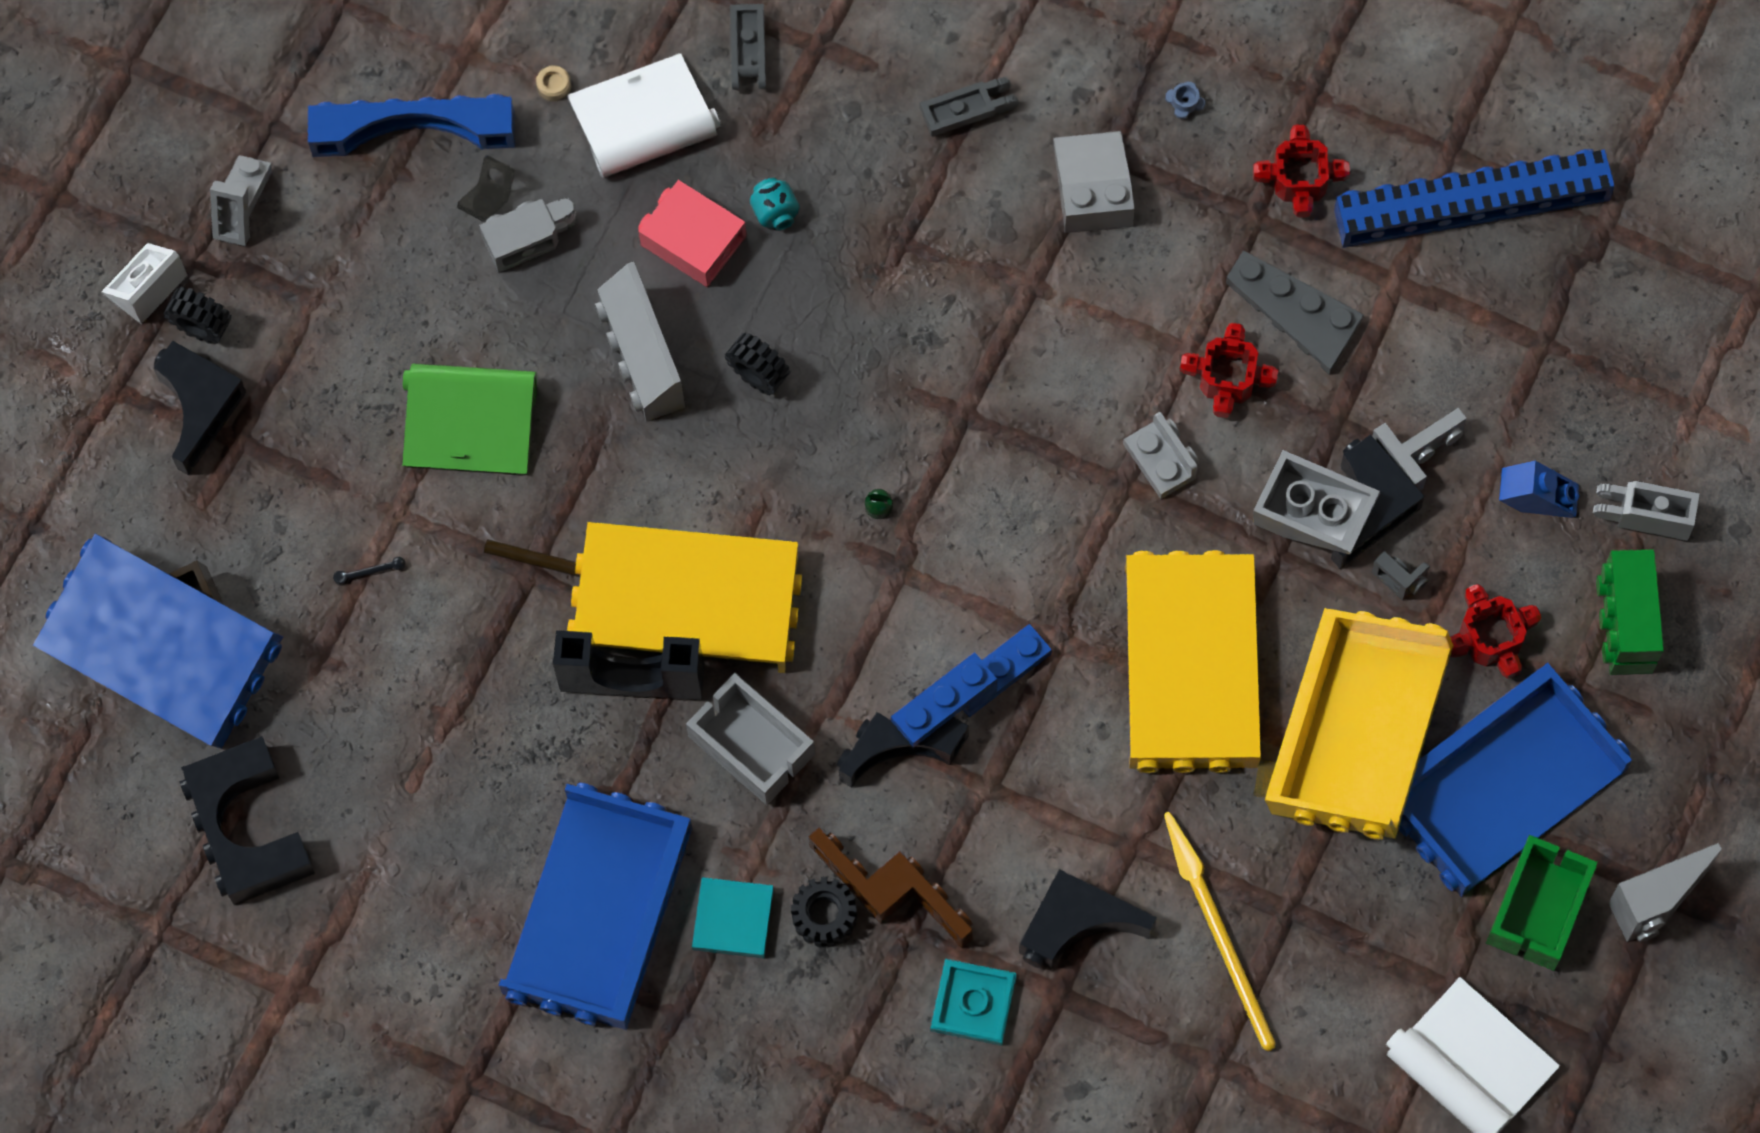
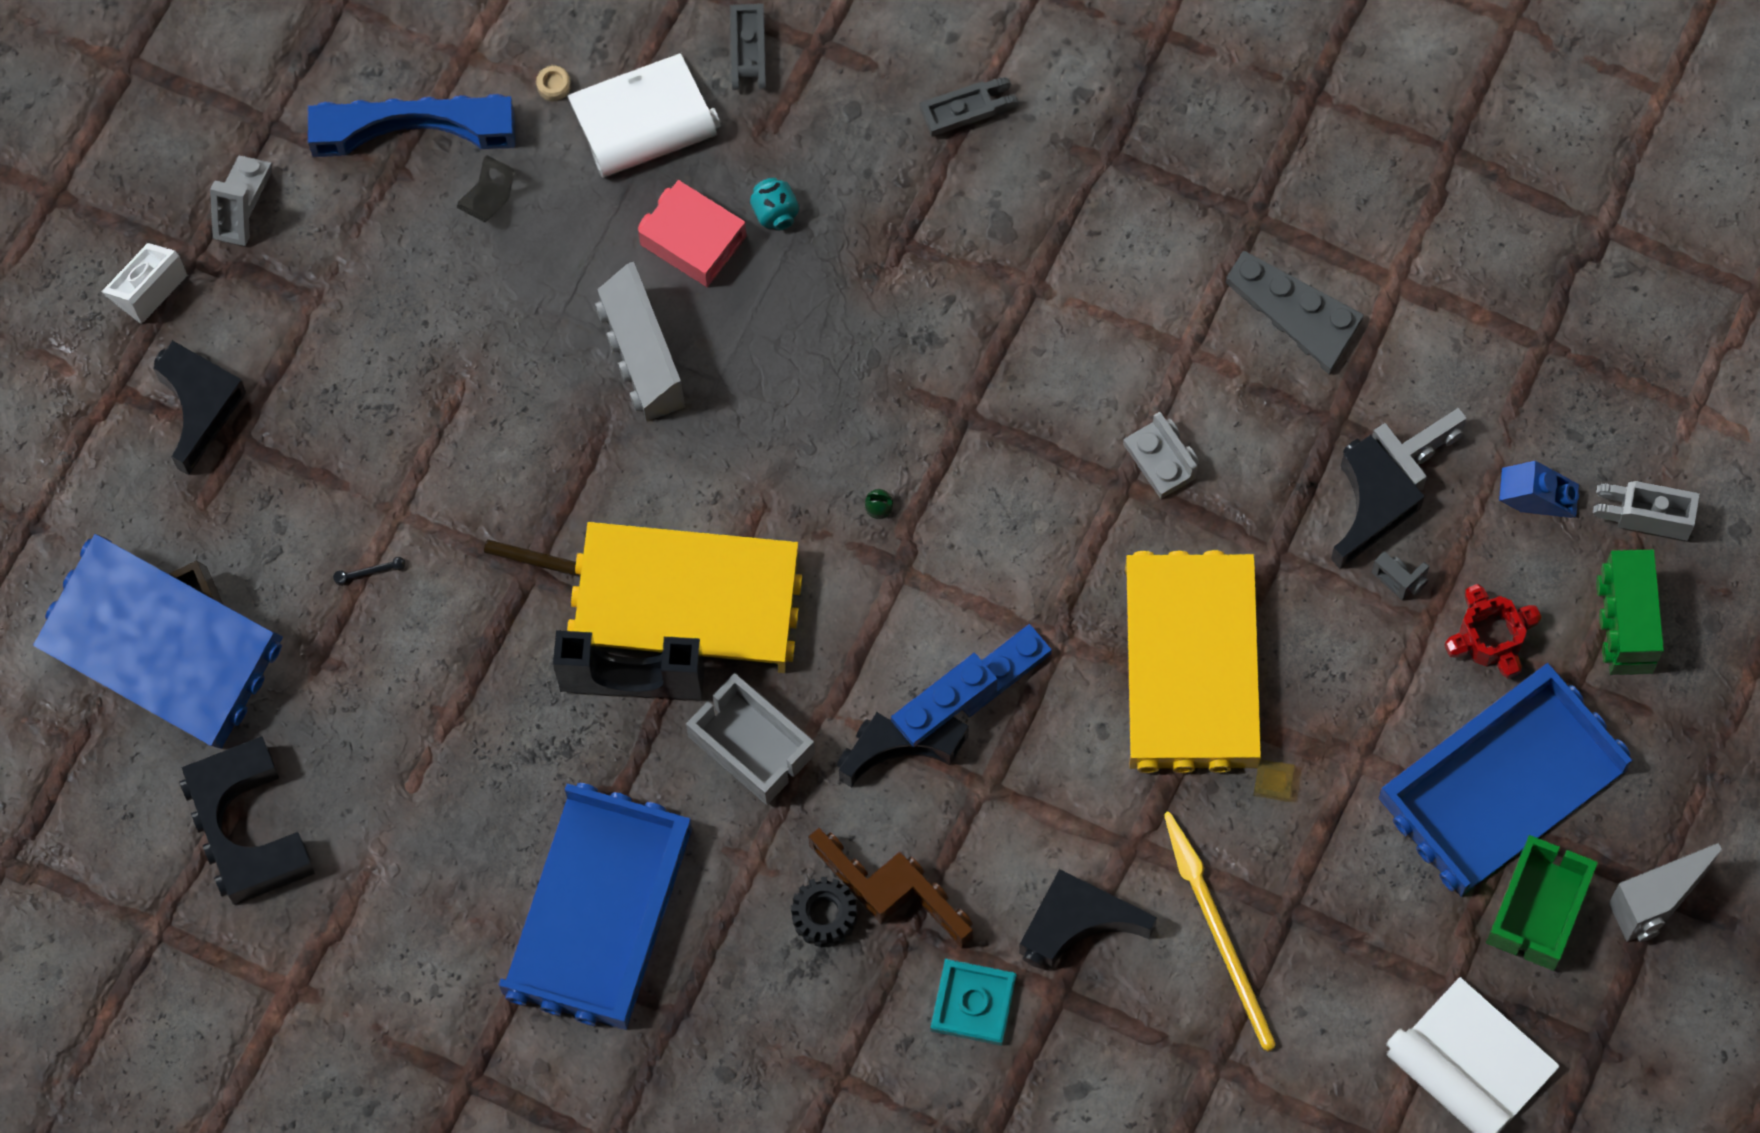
(197, 315): black tyre -> none
(468, 418): bright green door -> none
(526, 231): light grey hinge -> none
(732, 917): teal tile -> none
(757, 363): black tyre -> none
(1094, 182): light grey slope -> none
(1189, 91): sand blue plate -> none
(1232, 347): red piece -> none
(1302, 193): red piece -> none
(1314, 504): light grey slope -> none
(1359, 723): yellow panel -> none
(1473, 197): blue brick -> none

